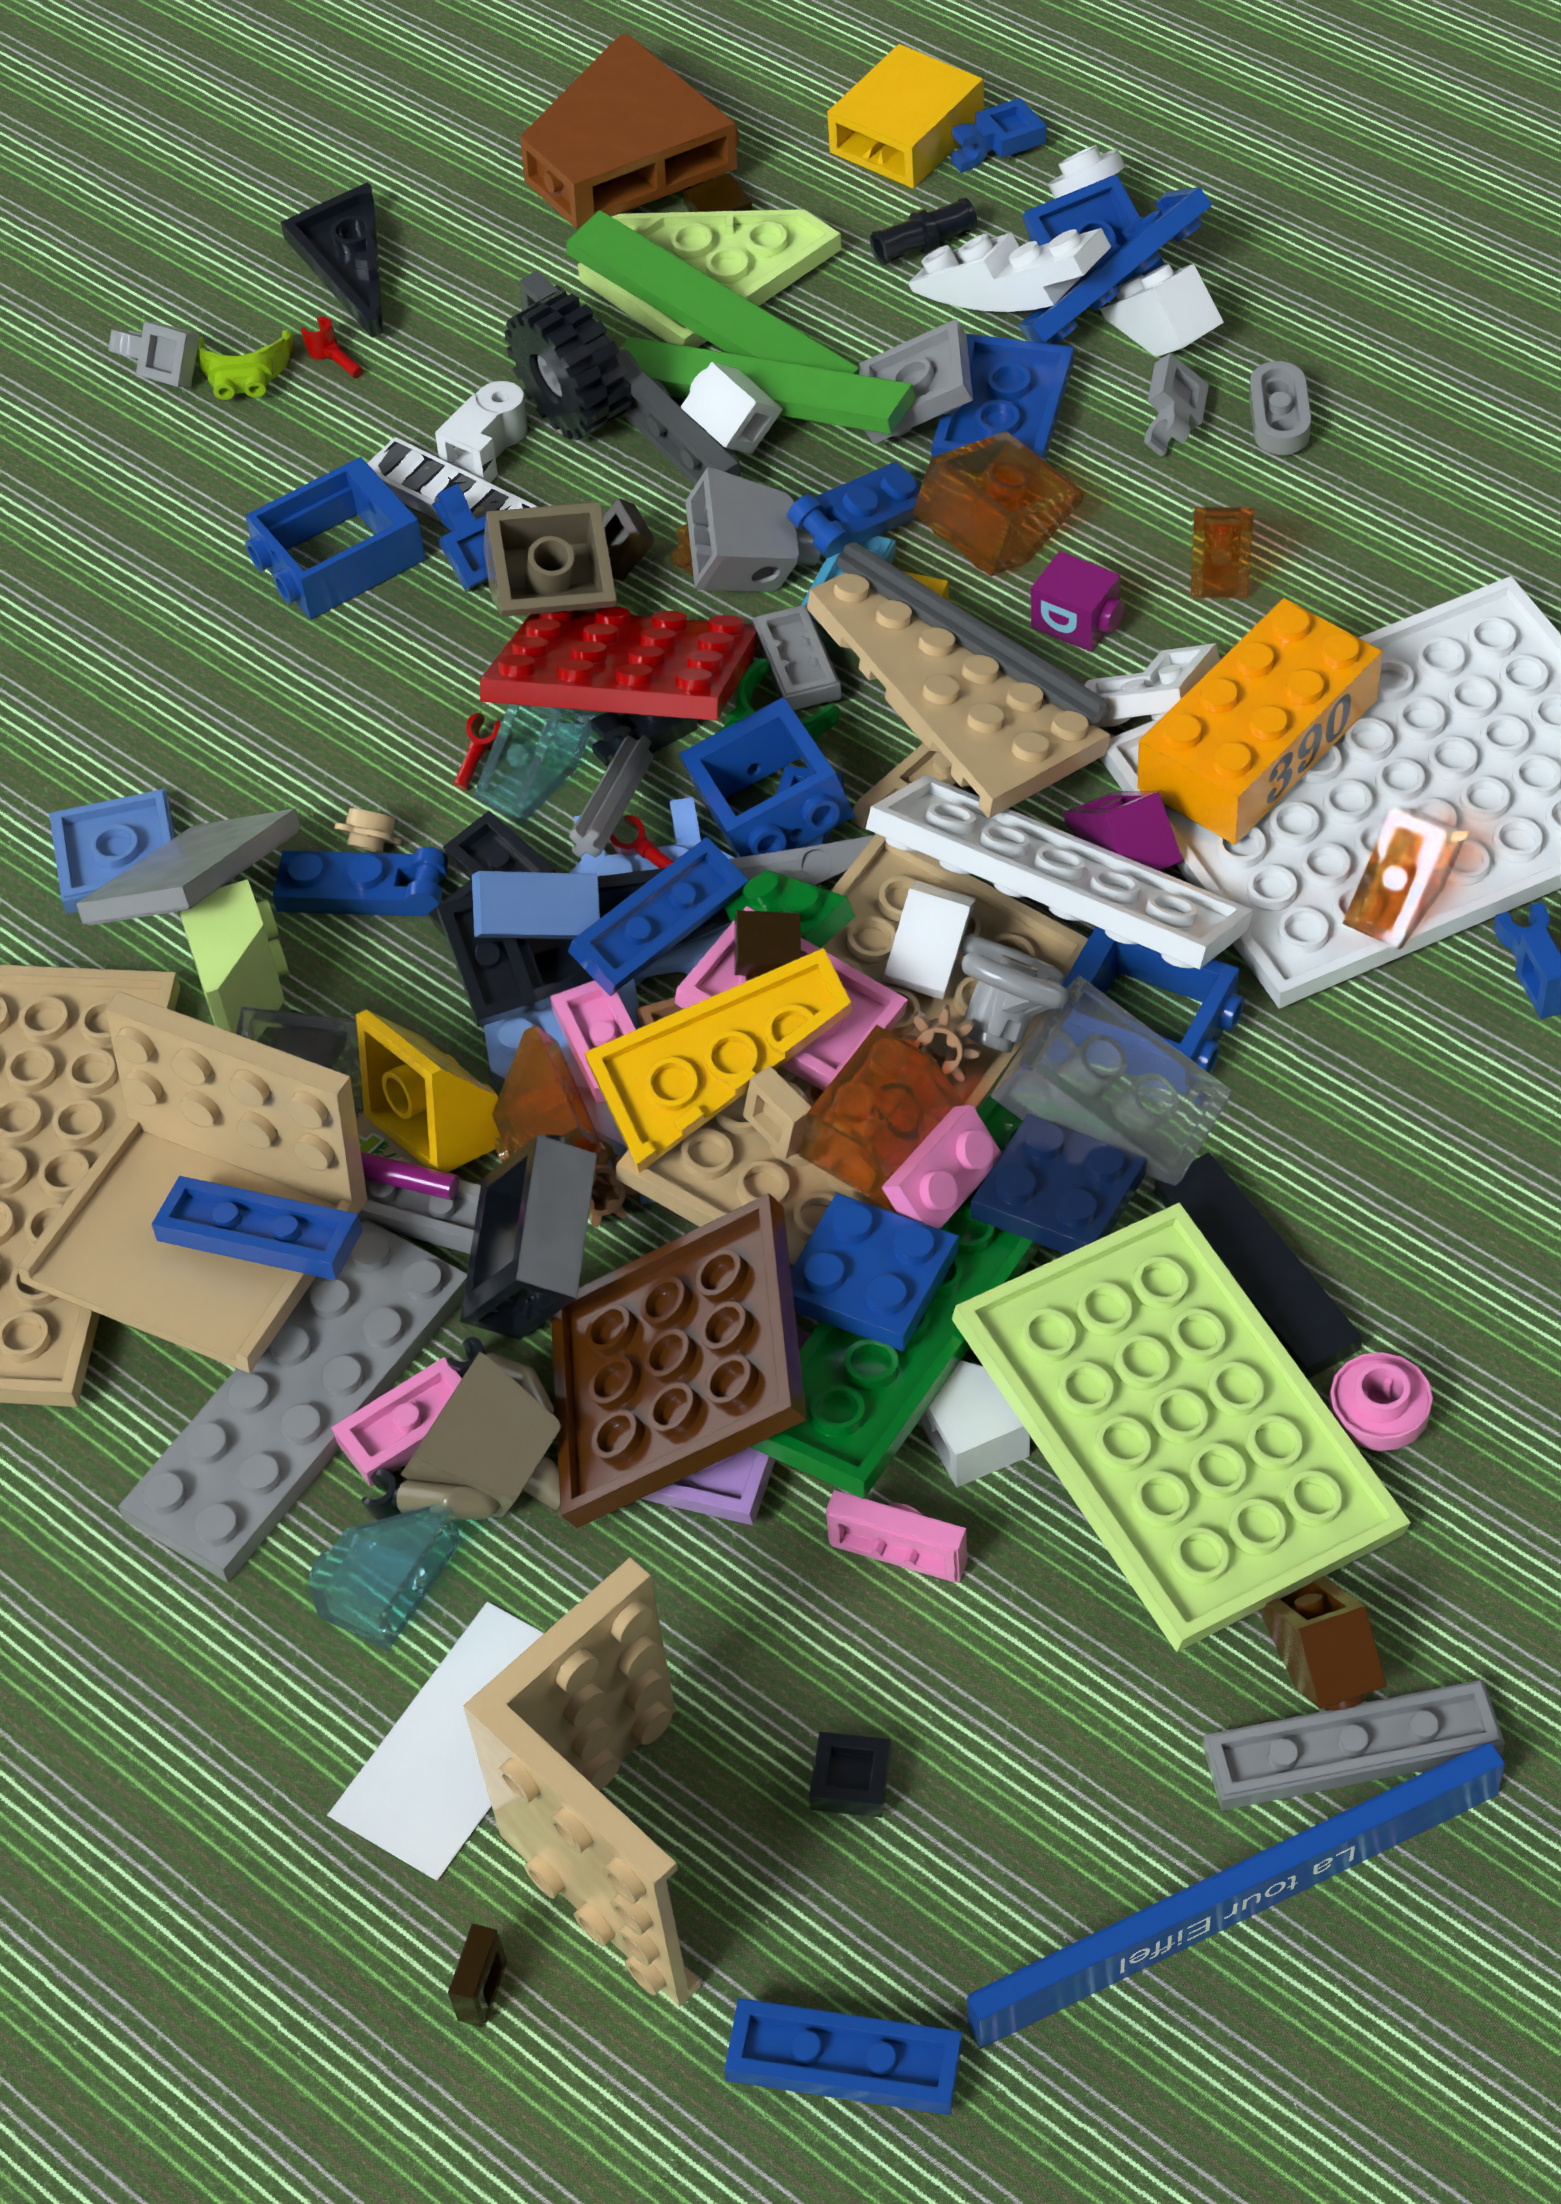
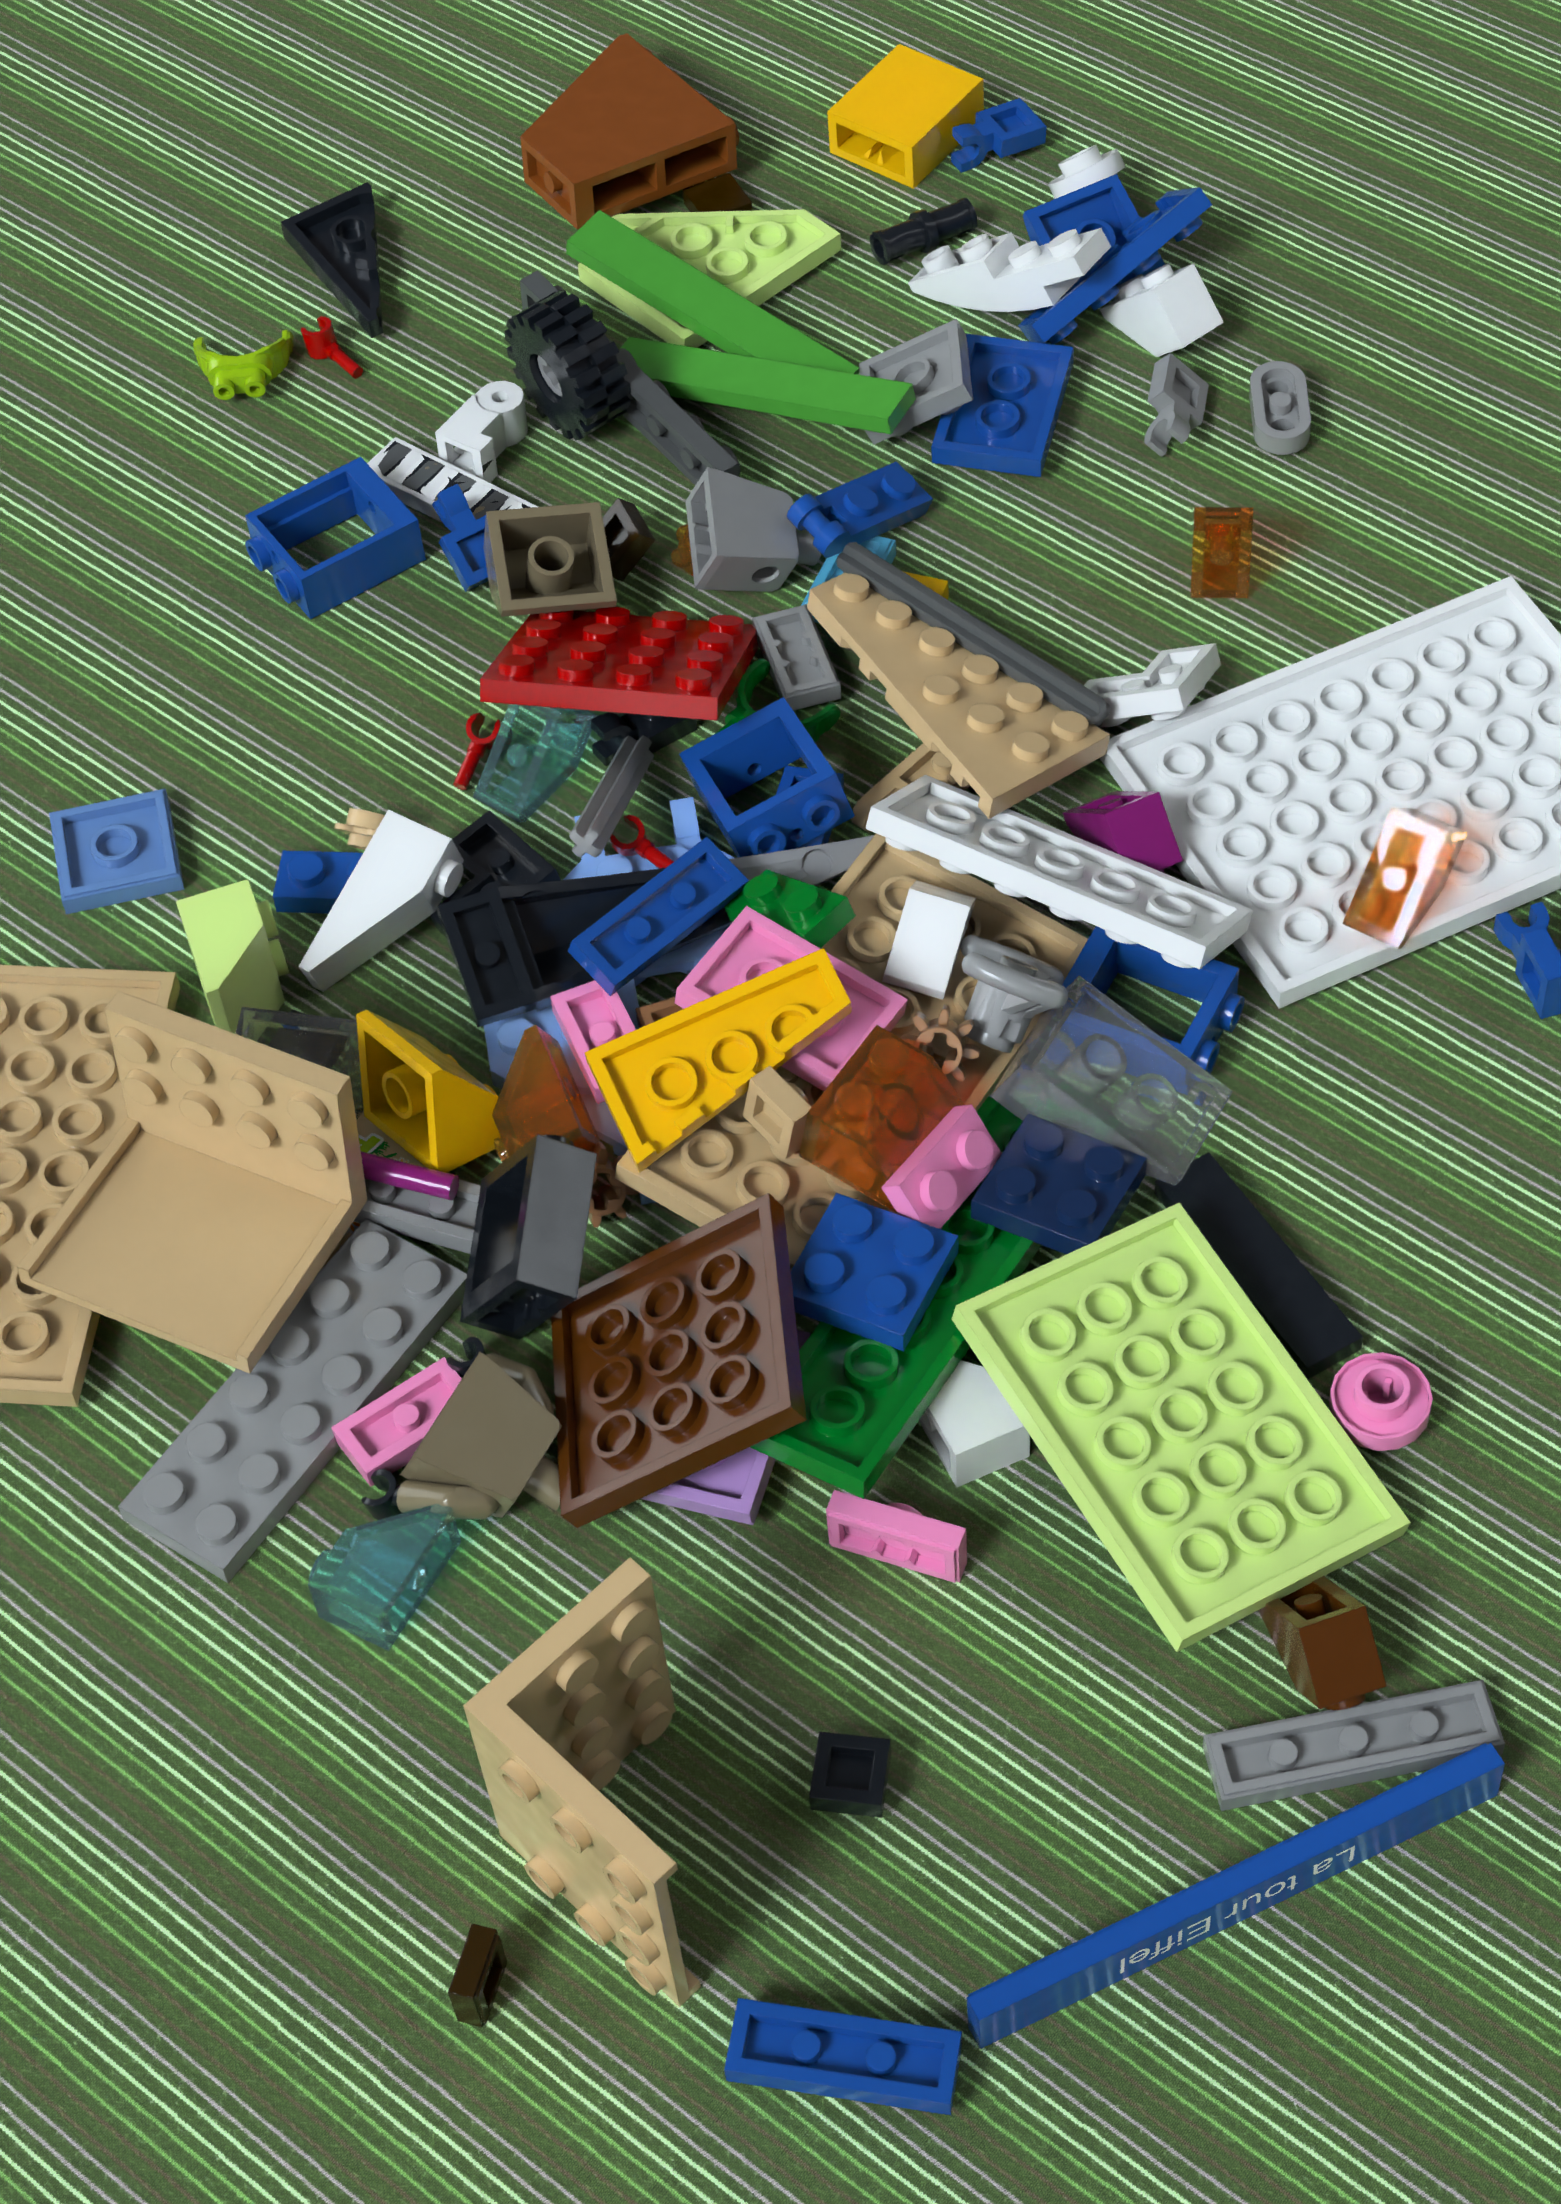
(161, 350): light grey plate -> none
(188, 867): light grey tile -> none
(257, 1227): blue plate -> none
(387, 894): none -> white slope
(425, 1780): white sticker -> none
(534, 904): medium blue tile -> none
(731, 407): white brick -> none
(765, 941): dark brown tile -> none
(995, 501): clear orange slope -> none
(1076, 601): magenta brick -> none
(1259, 720): light orange brick -> none

